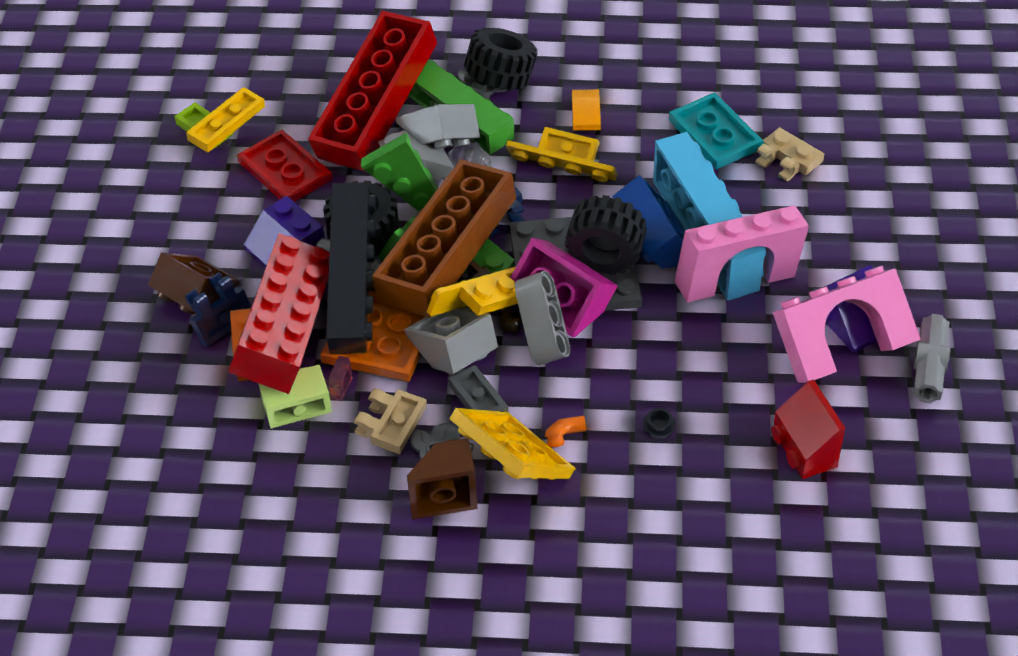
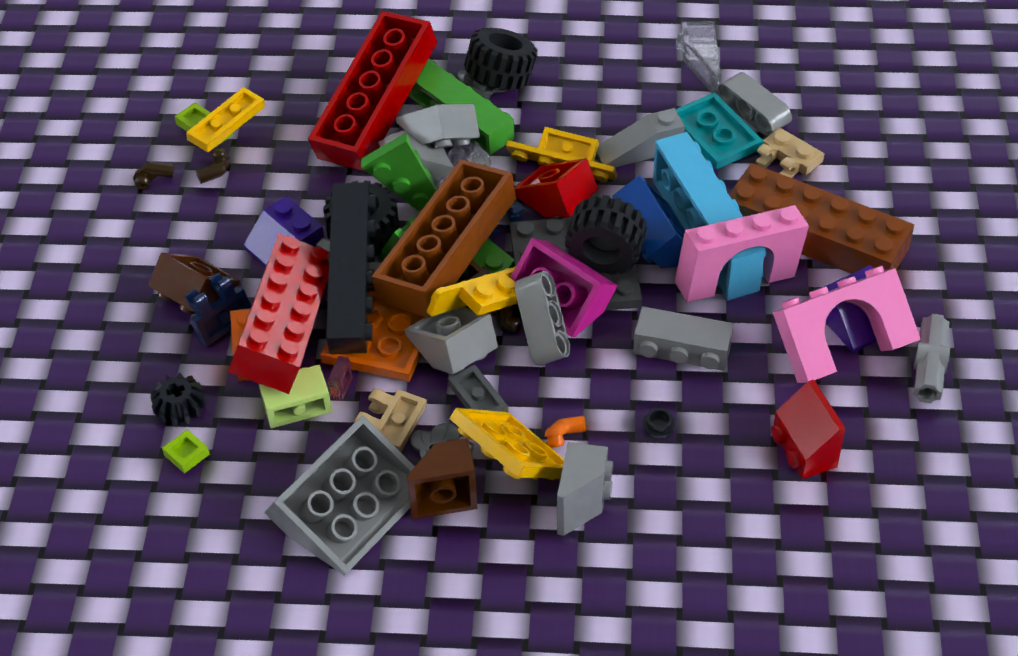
(149, 171): none -> dark brown arm
(177, 399): none -> black gear
(185, 451): none -> lime plate
(217, 168): none -> dark brown arm
(284, 166): red tile -> none
(346, 497): none -> light grey slope
(557, 188): none -> red slope
(583, 485): none -> light grey slope
(586, 110): light orange slope -> none
(638, 140): none -> light grey slope
(683, 338): none -> light grey brick
(701, 52): none -> clear slope
(754, 103): none -> light grey beam
(838, 230): none -> dark orange brick

